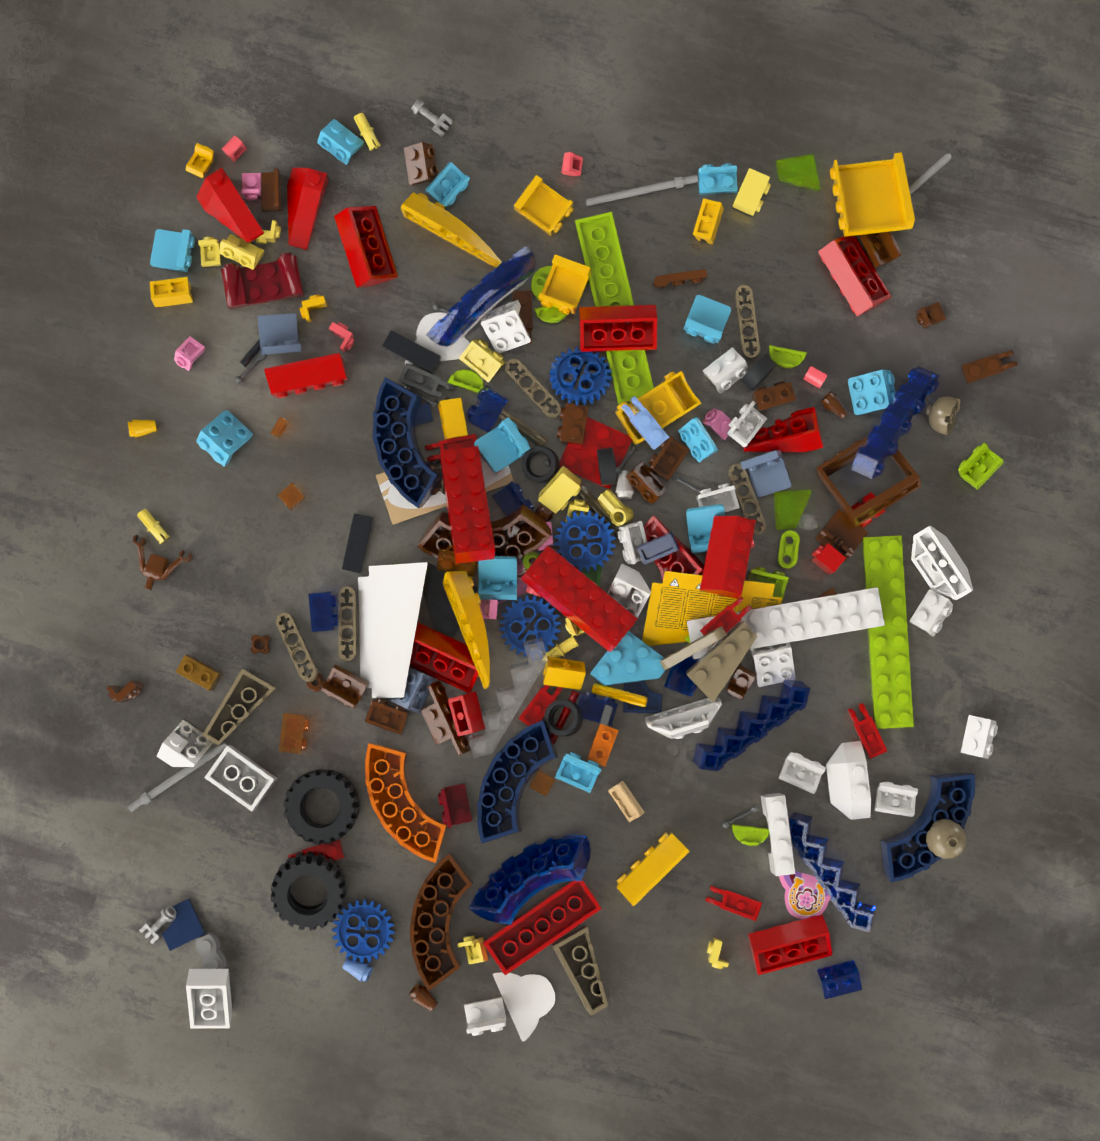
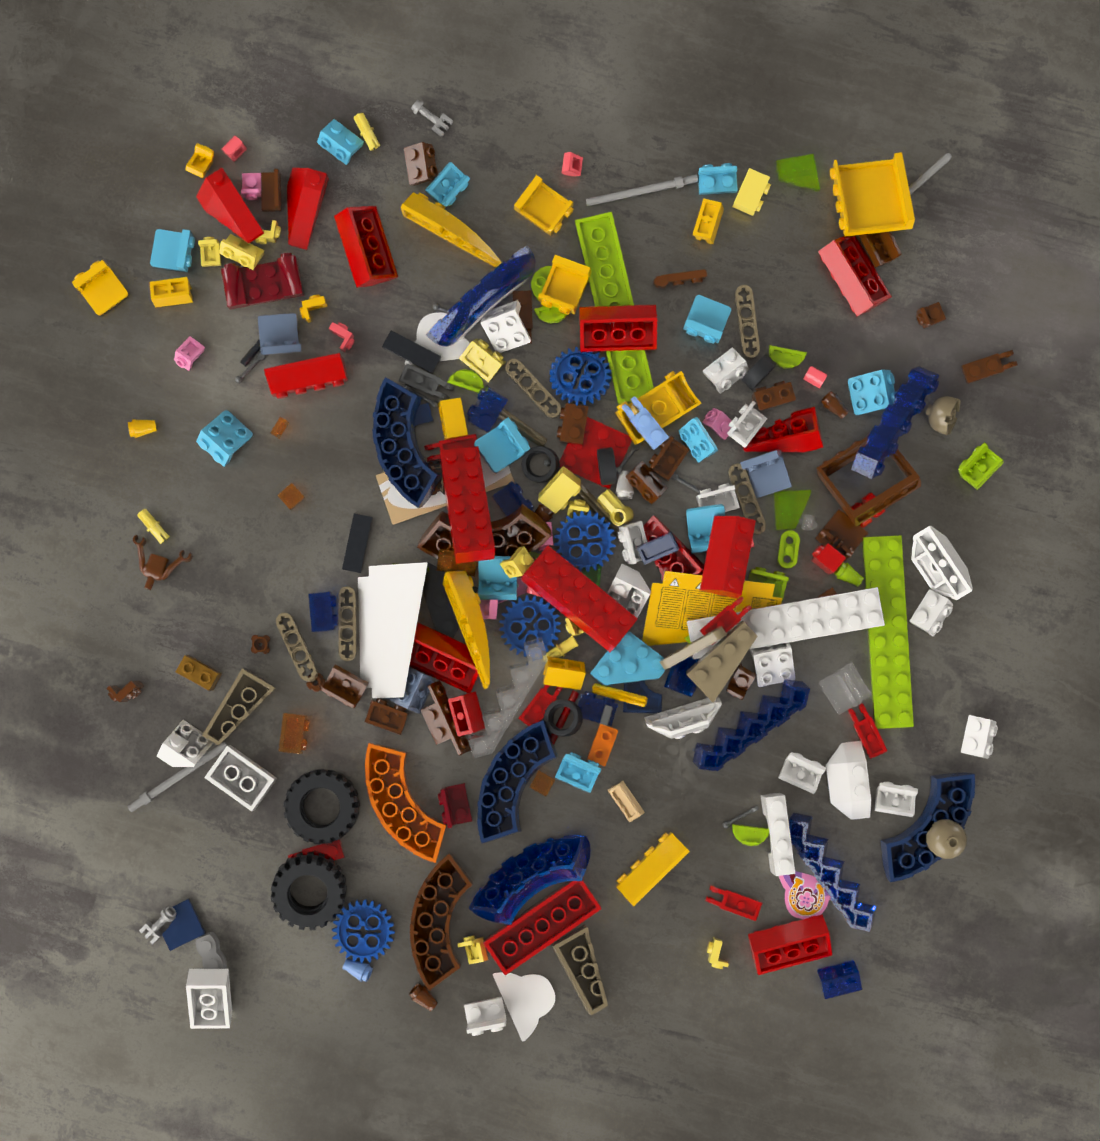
(100, 287): none -> yellow bracket
(518, 563): none -> light yellow bracket
(845, 688): none -> clear bracket
(848, 574): none -> lime cone

